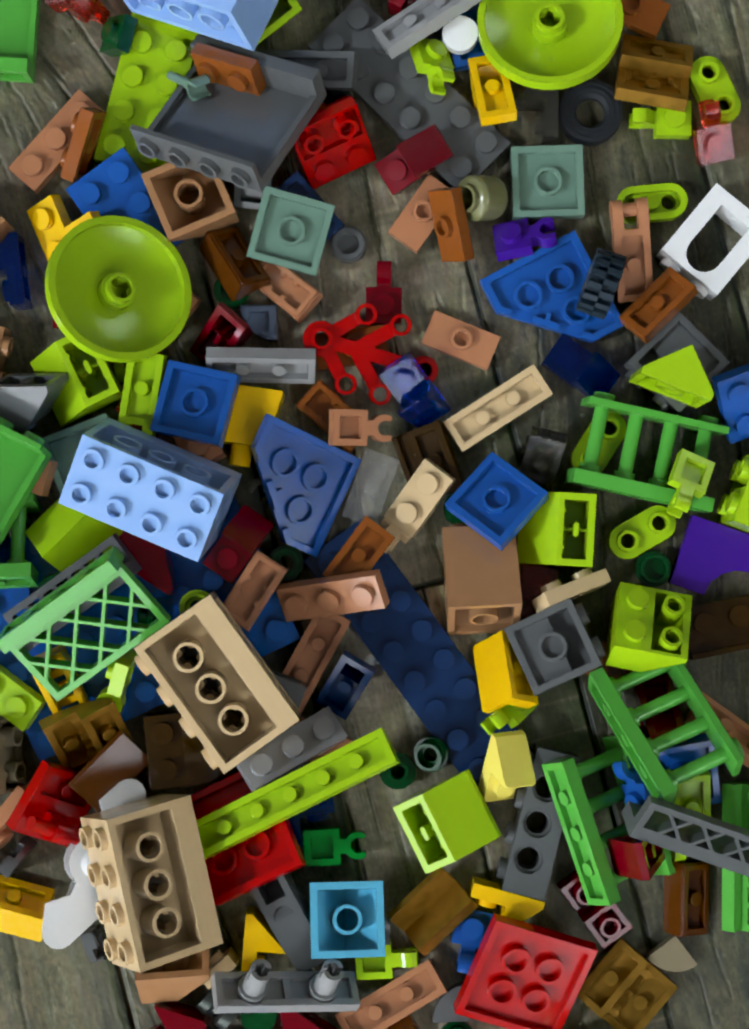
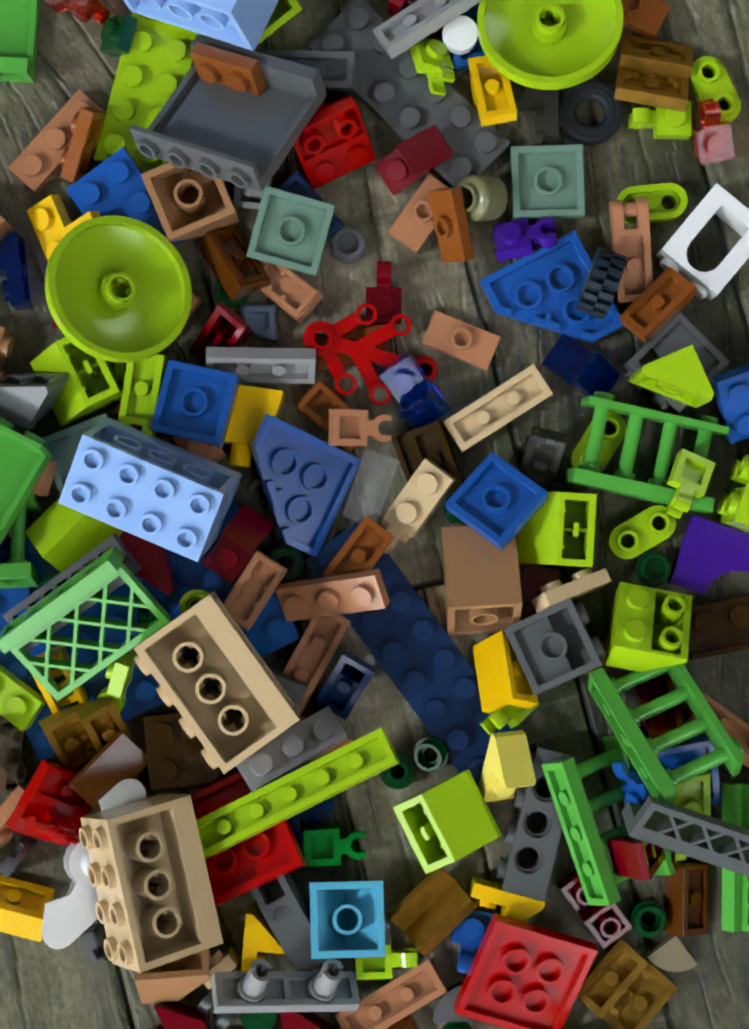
(195, 87): sand green hand -> none
(656, 926): none -> dark green plate

